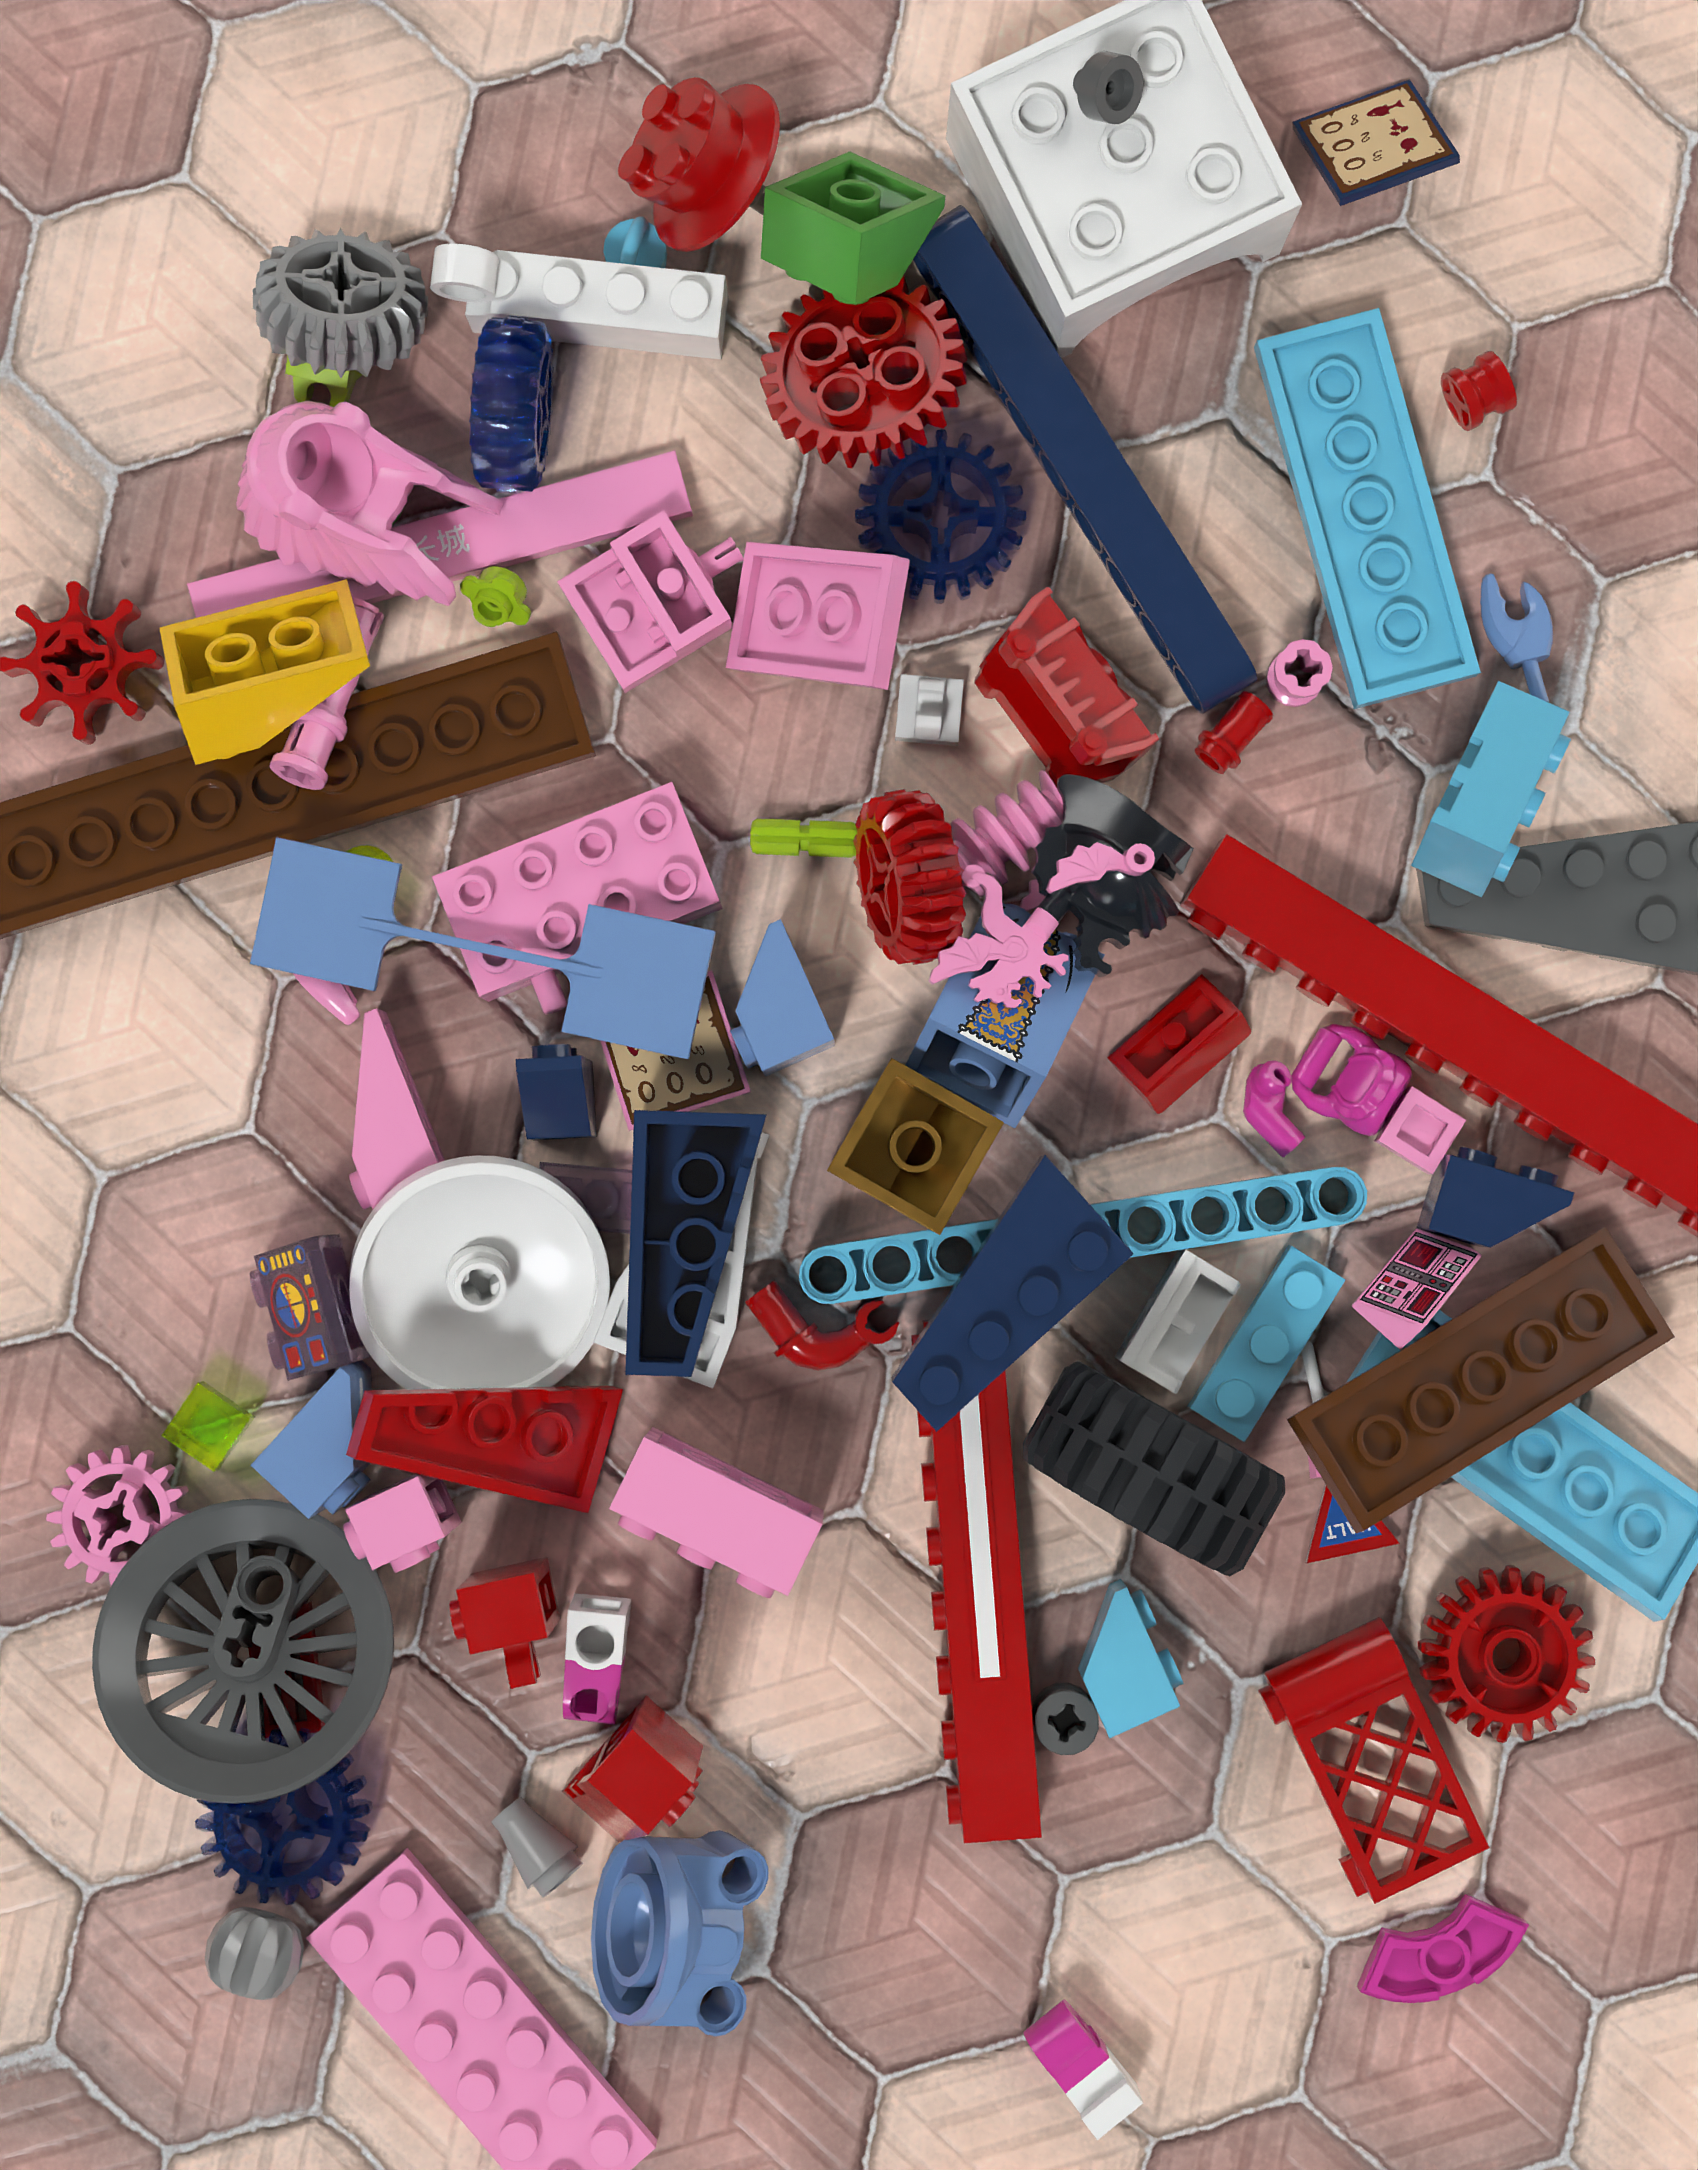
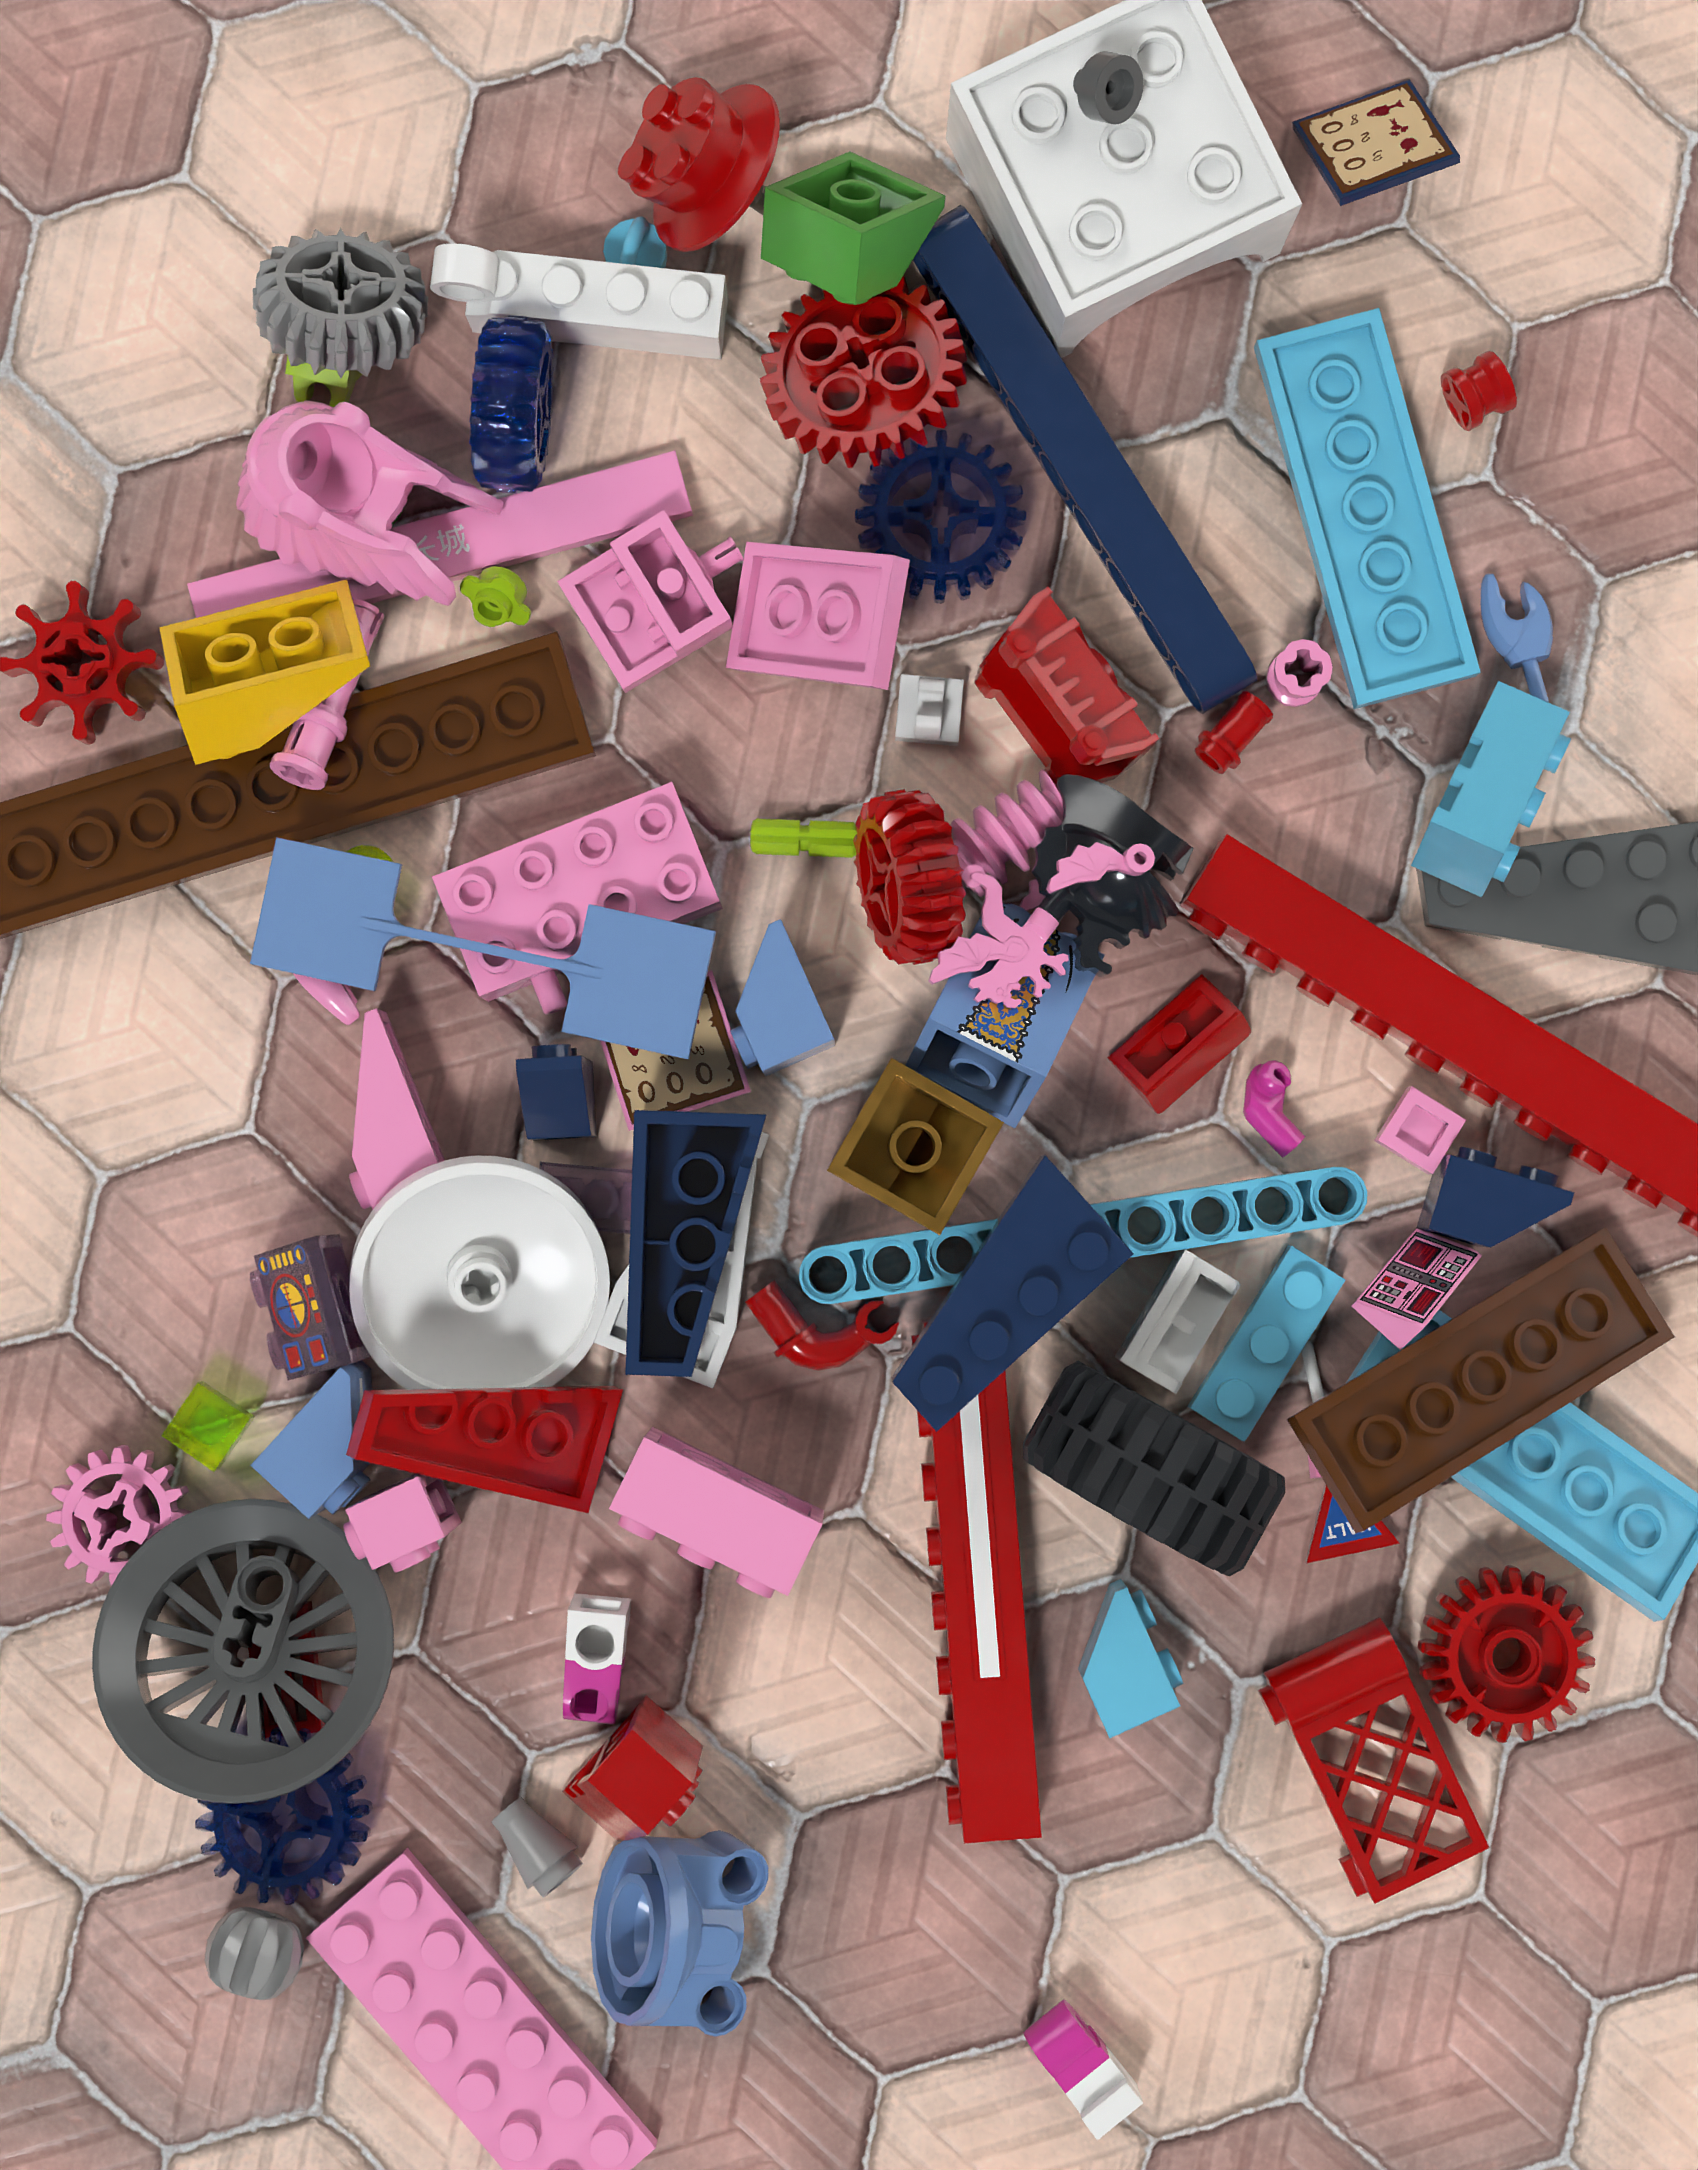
(508, 1611): red brick -> none
(1056, 1703): dark grey wheel -> none
(1366, 1086): dark pink piece -> none
(1444, 1957): dark pink tile -> none

